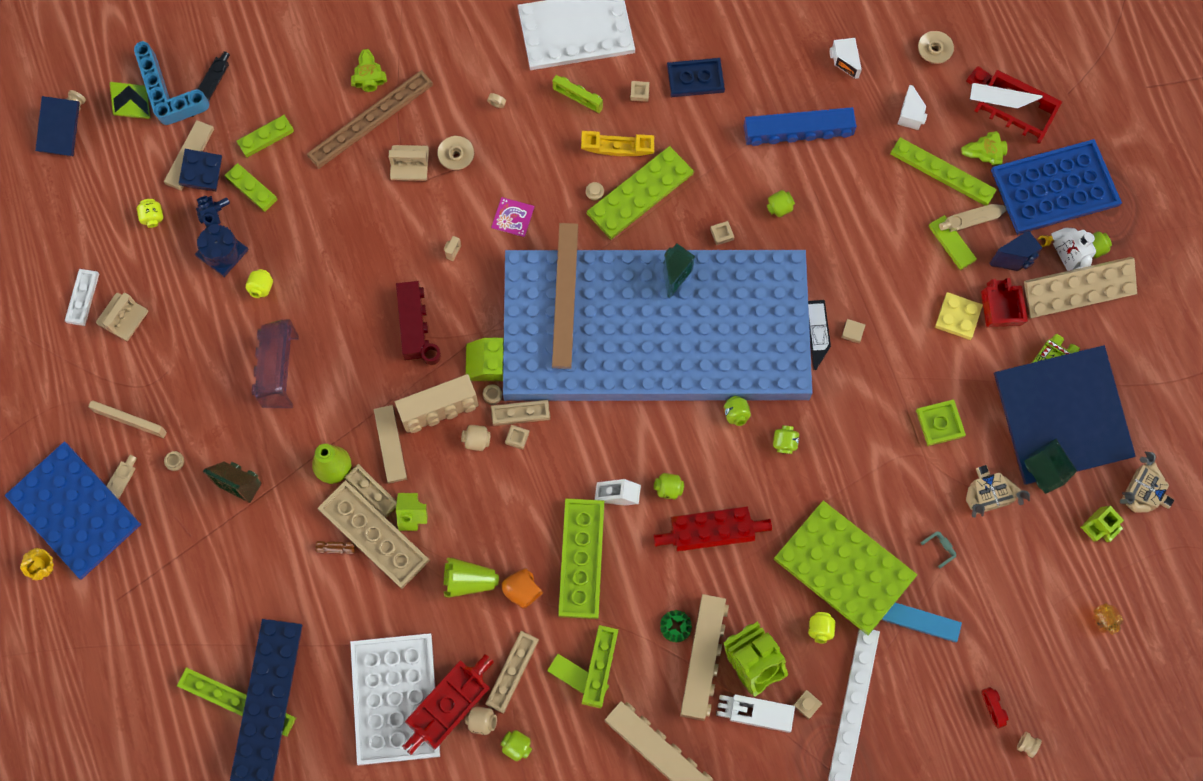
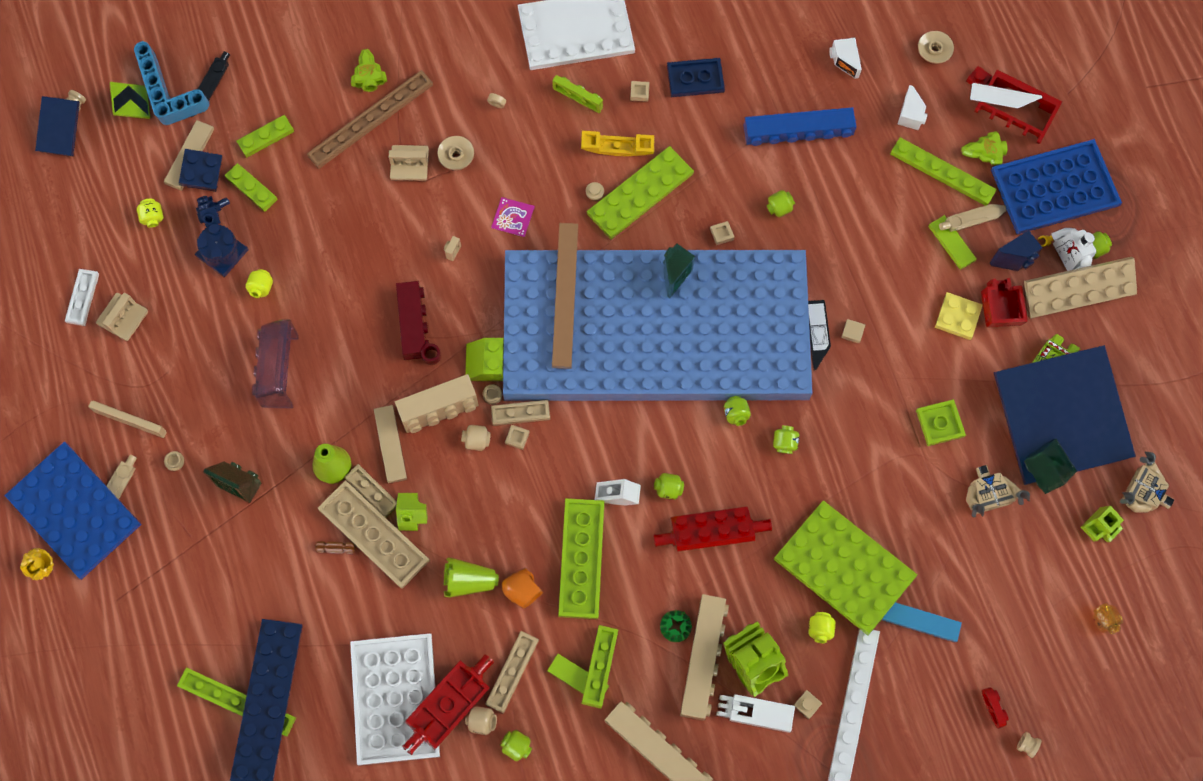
(945, 543): sand green piece -> none

